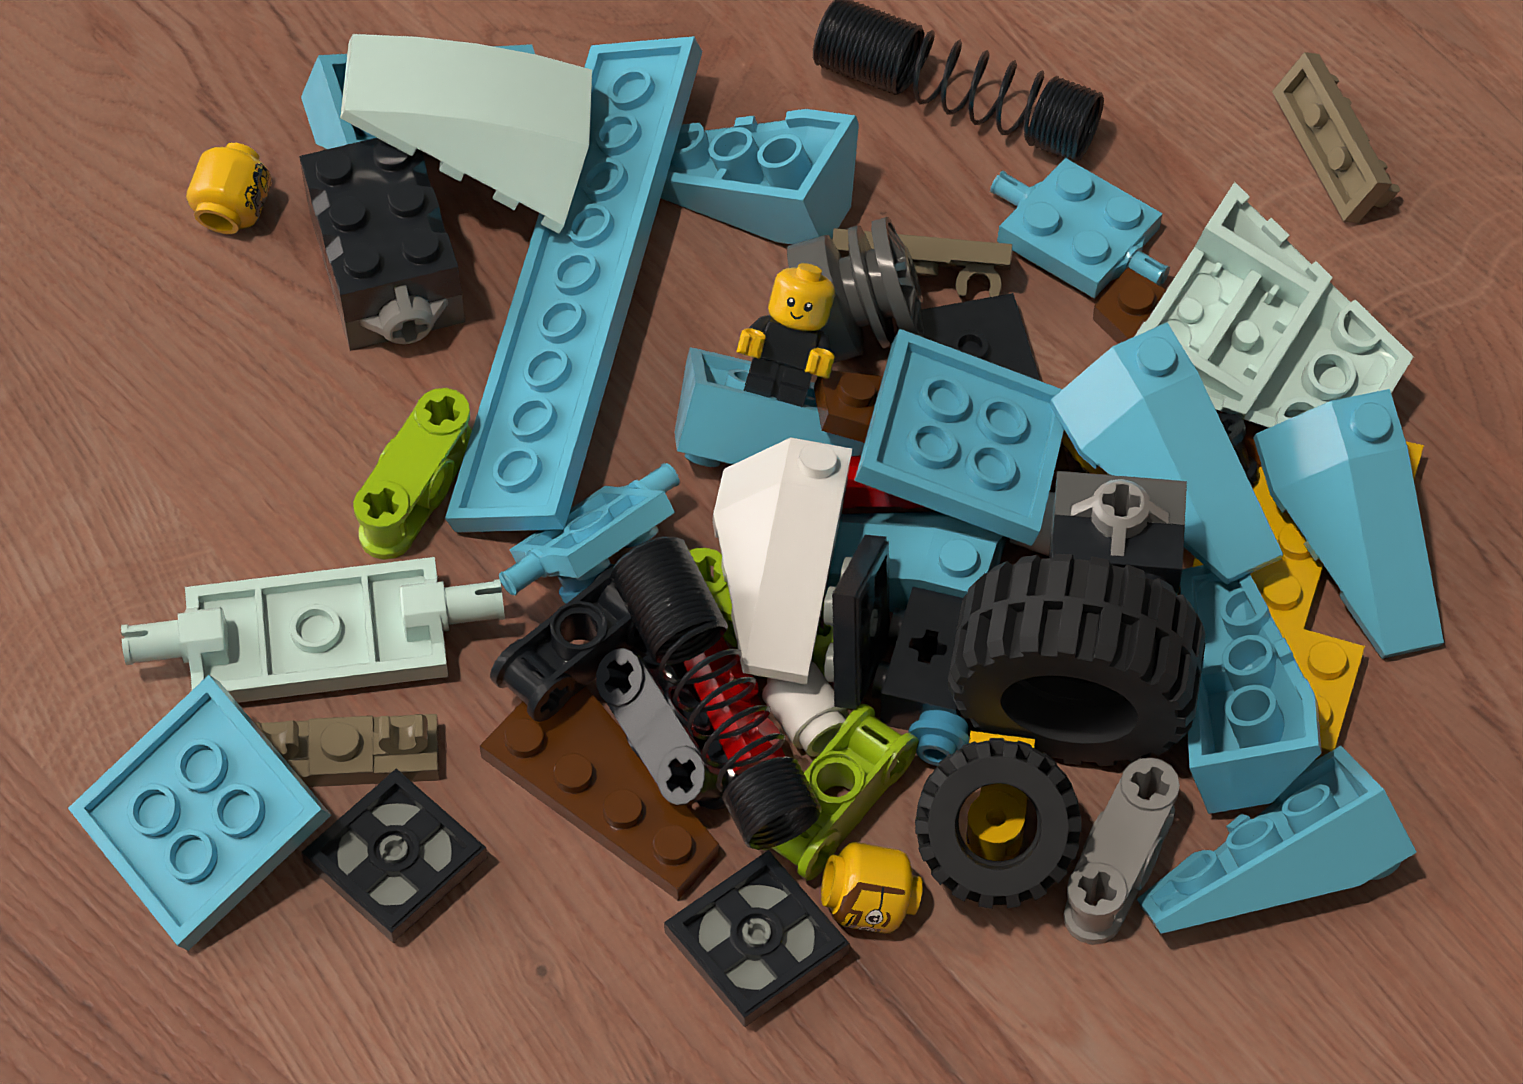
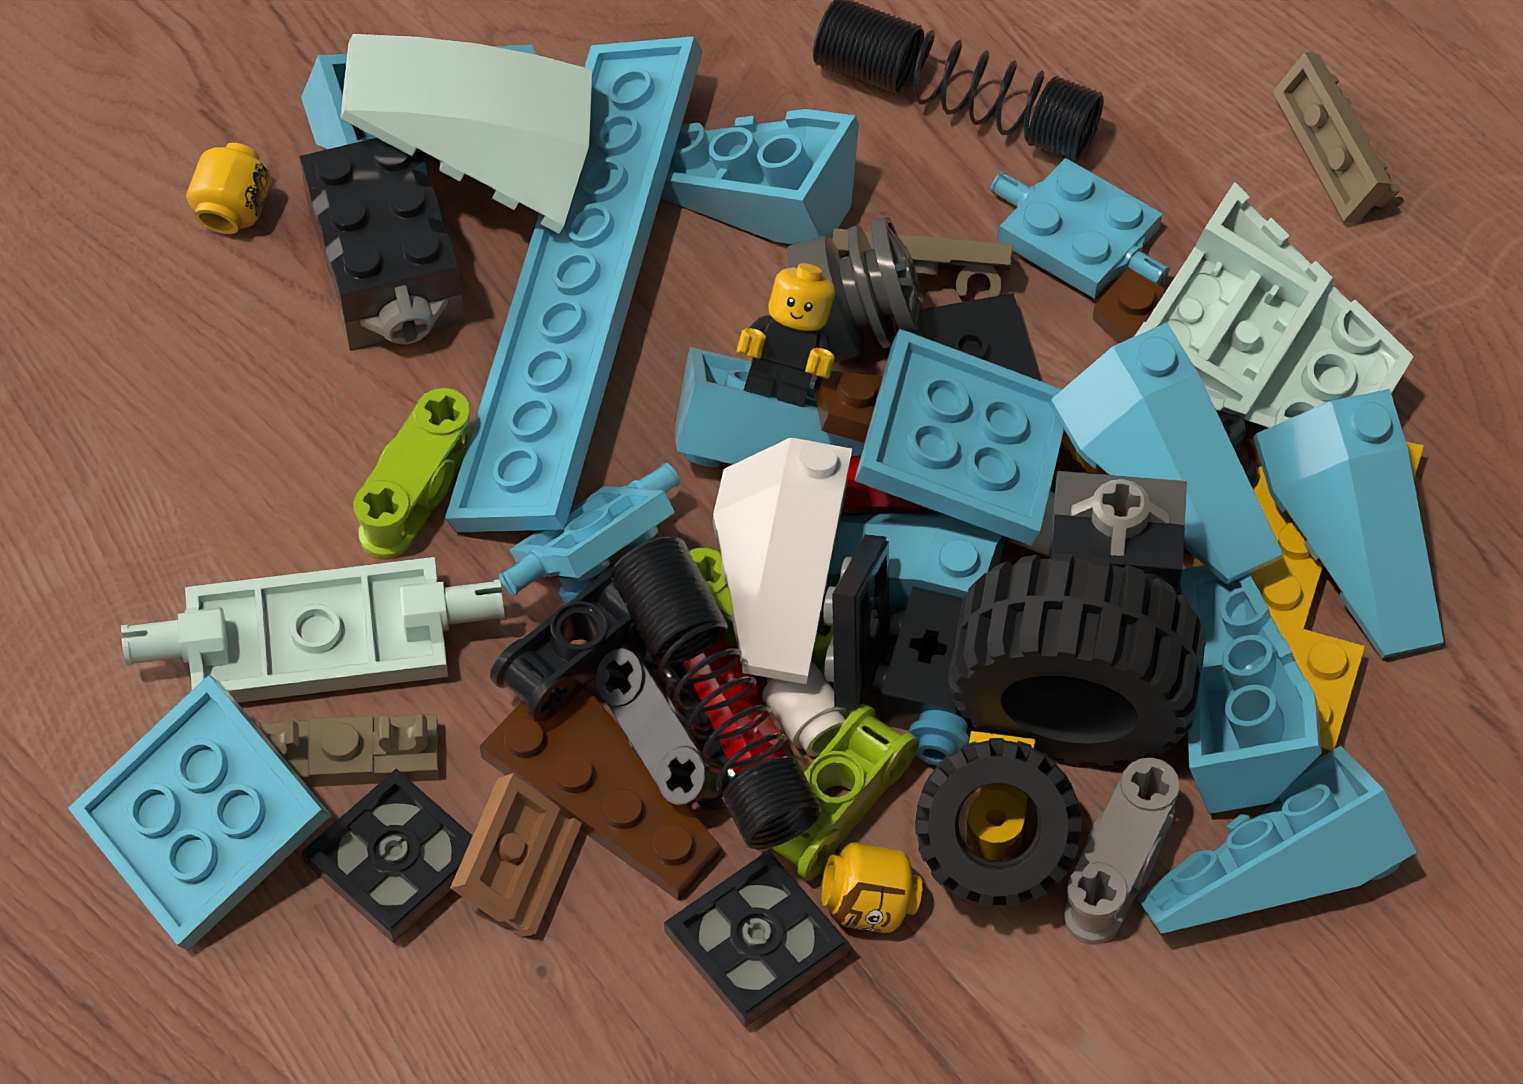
(516, 855): none -> medium nougat plate

